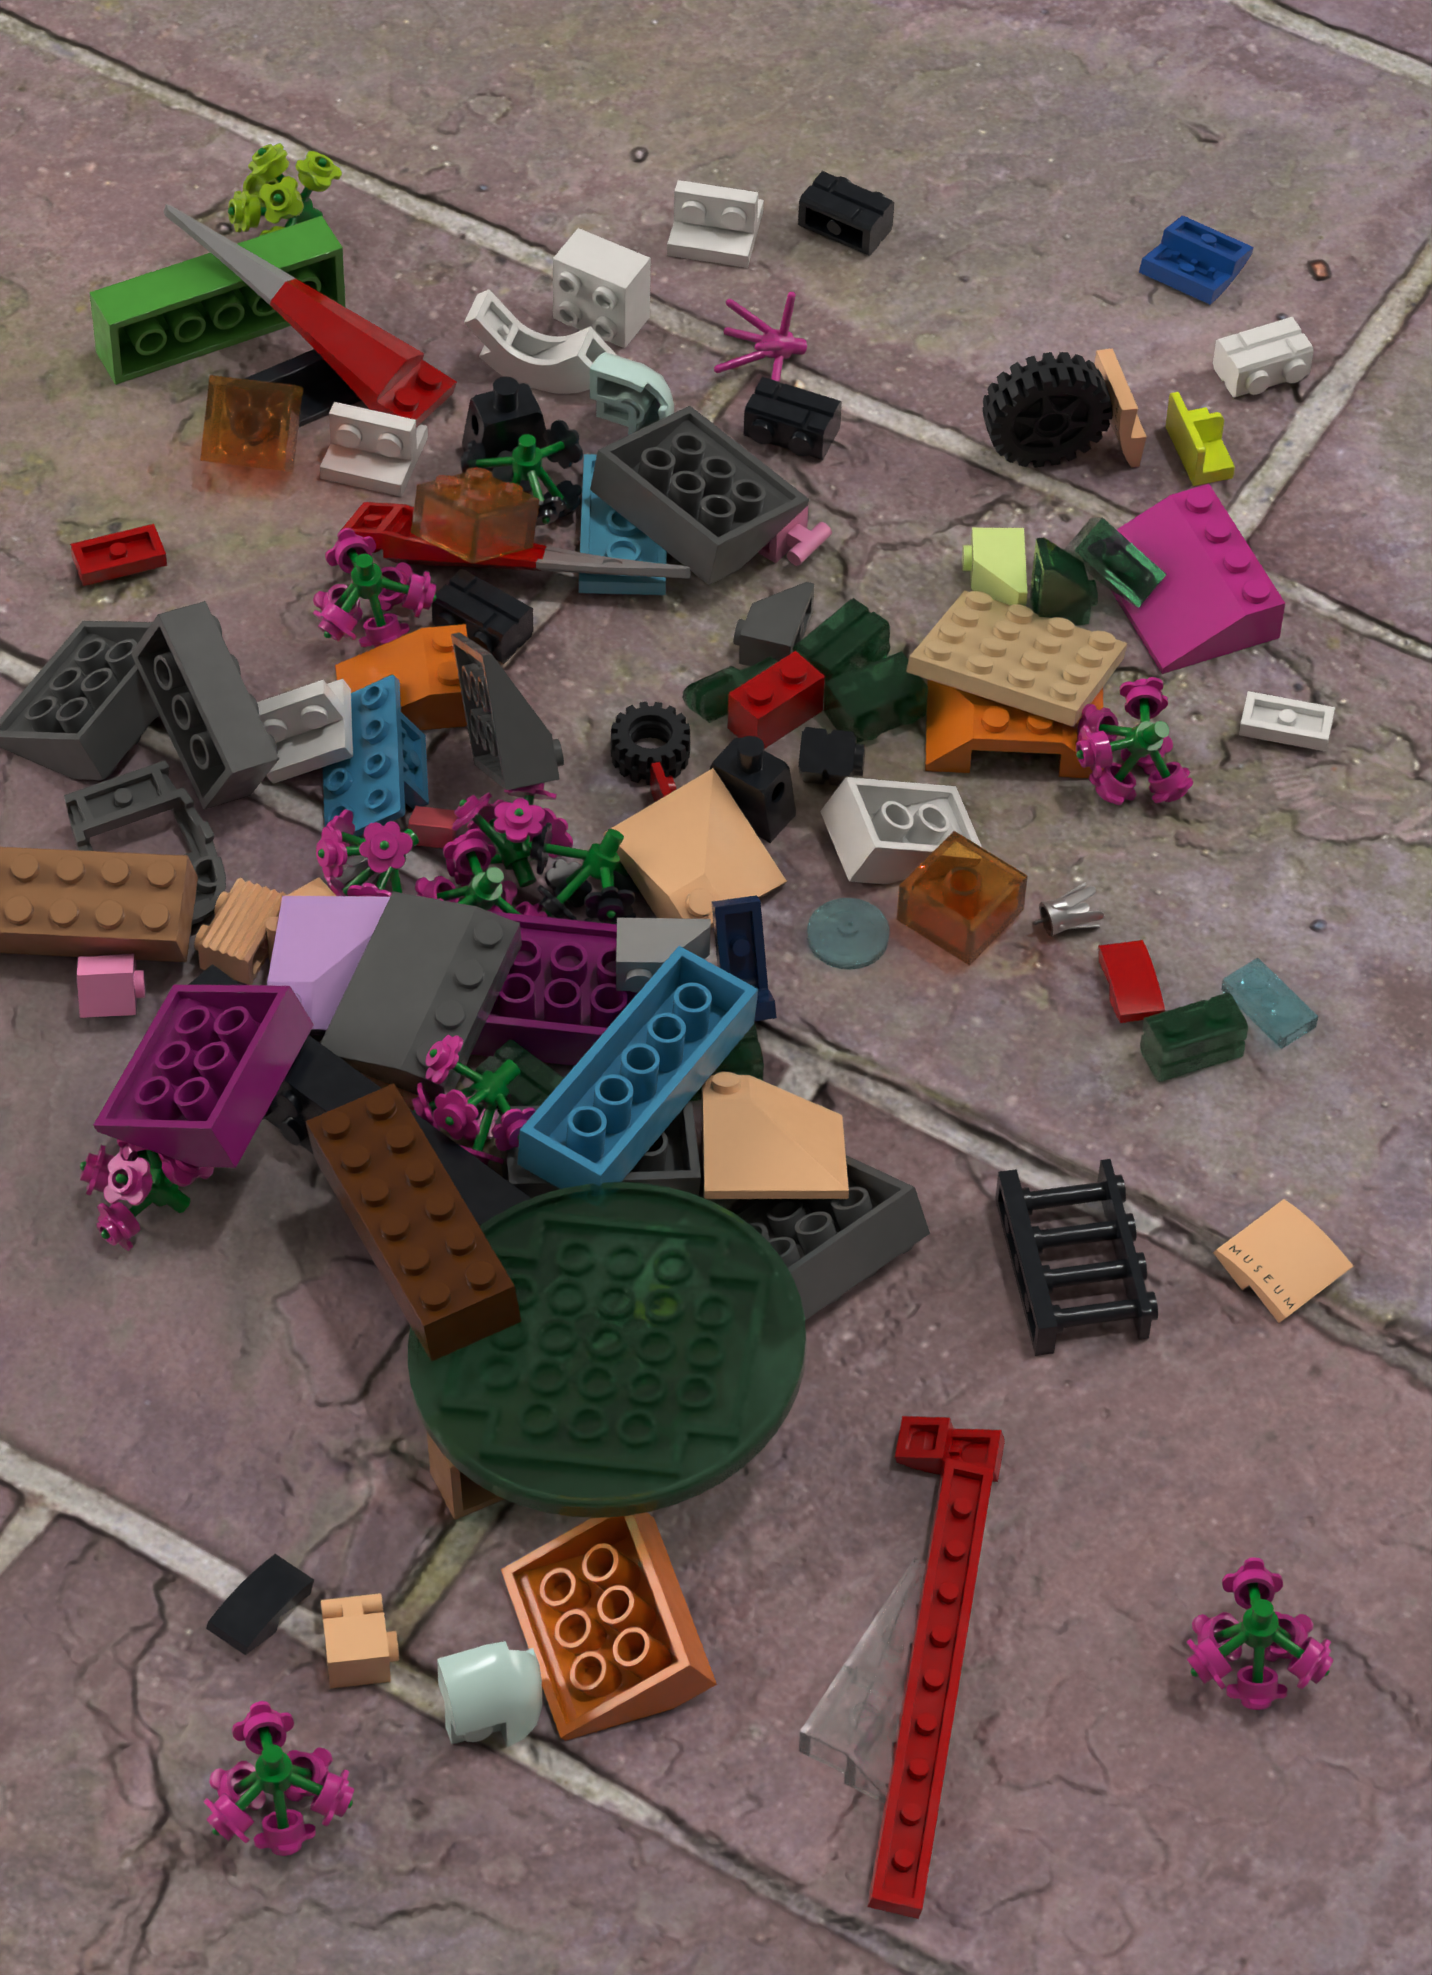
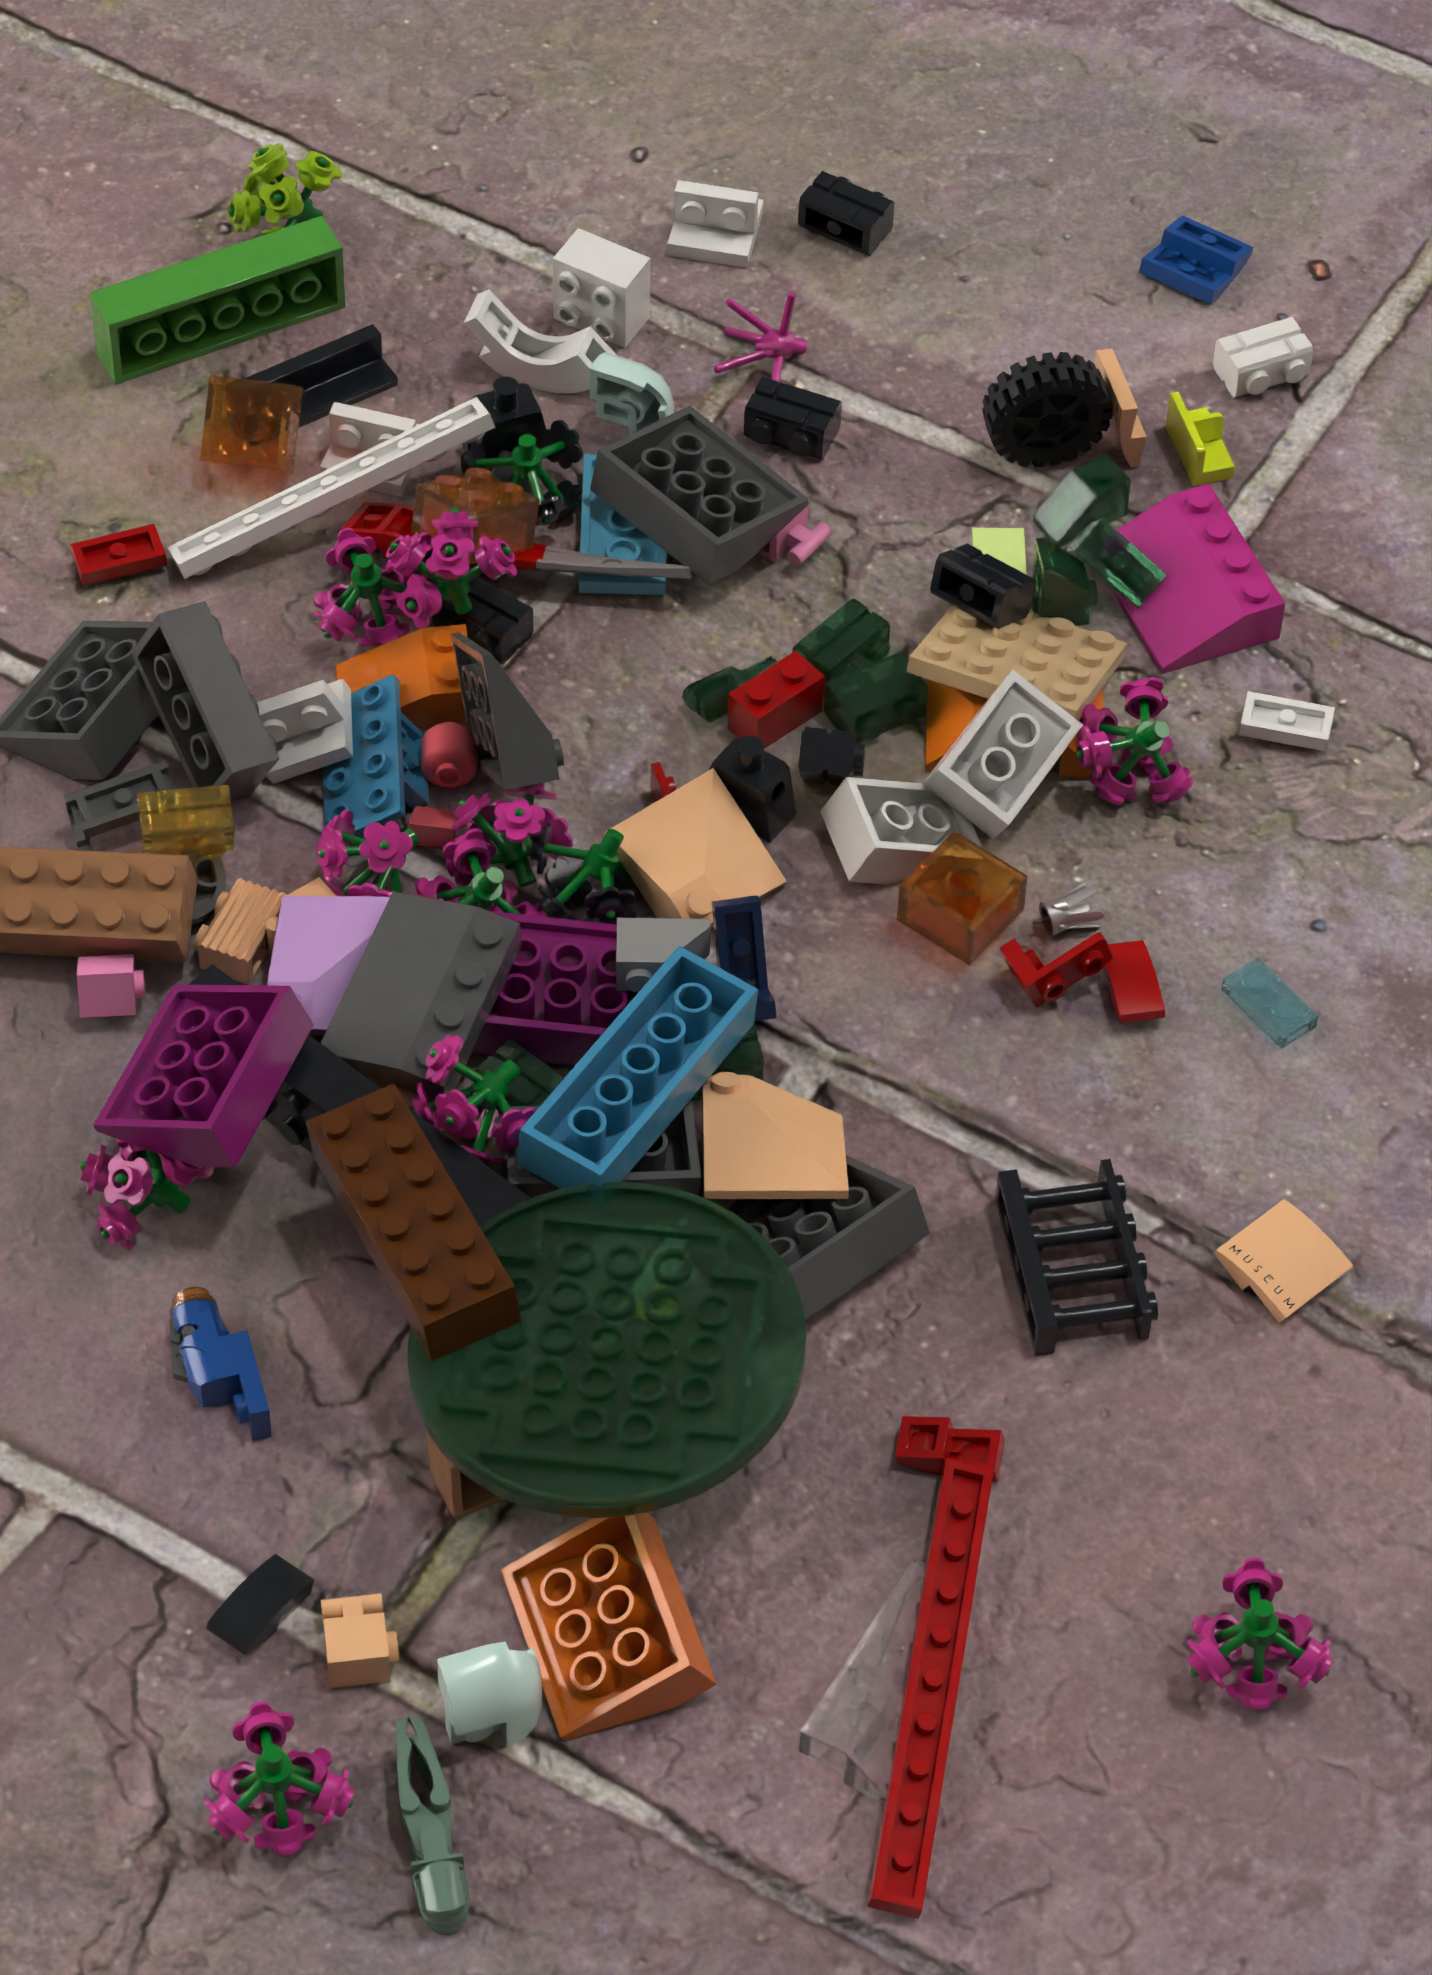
(186, 821): none -> clear yellow brick
(214, 1362): none -> blue plate
(321, 492): none -> white plate
(370, 360): red plate -> none
(436, 1872): none -> sand green arm
(447, 564): none -> dark pink plant
(449, 755): none -> coral head
(650, 723): black tyre -> none
(775, 624): dark grey slope -> none
(848, 933): clear light blue piece -> none
(982, 586): none -> black brick
(1003, 754): none -> white slope
(1052, 980): none -> red bracket
(1087, 492): none -> clear green slope
(1193, 1037): clear green brick -> none

